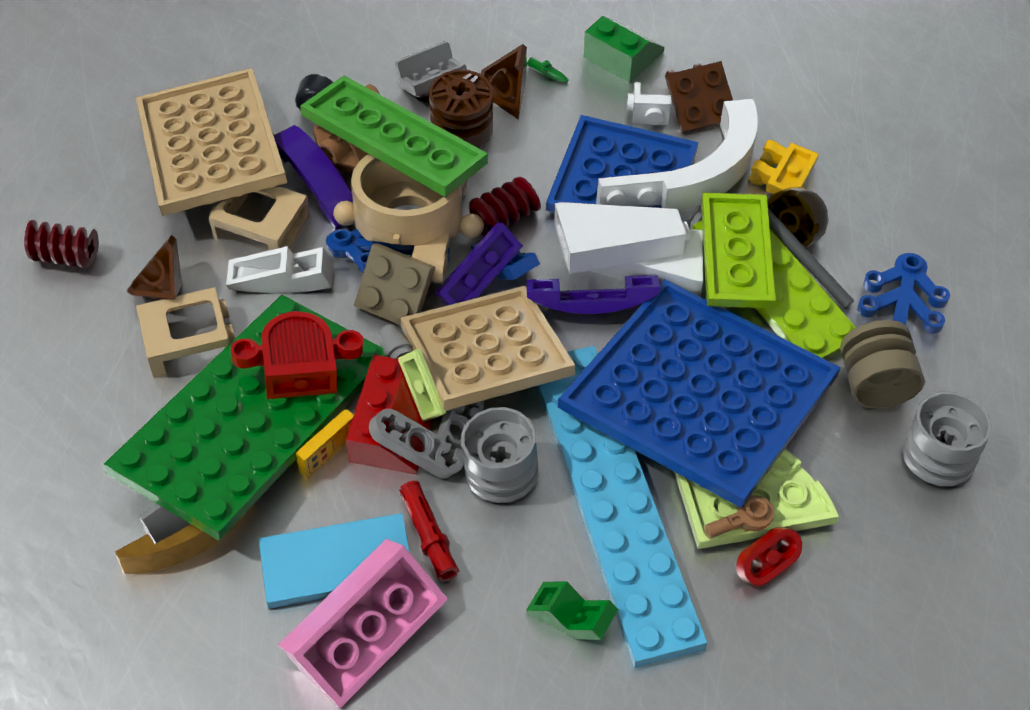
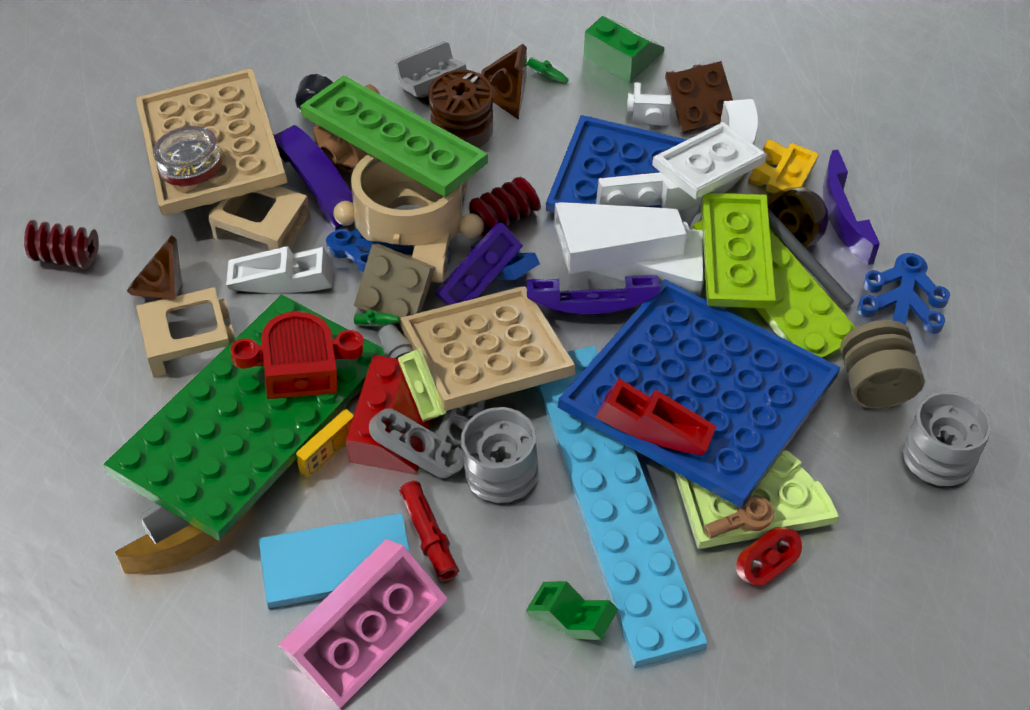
(187, 156): none -> clear piece
(372, 318): none -> green helmet
(655, 419): none -> red slope
(709, 160): none -> white tile
(856, 235): none -> dark purple slope

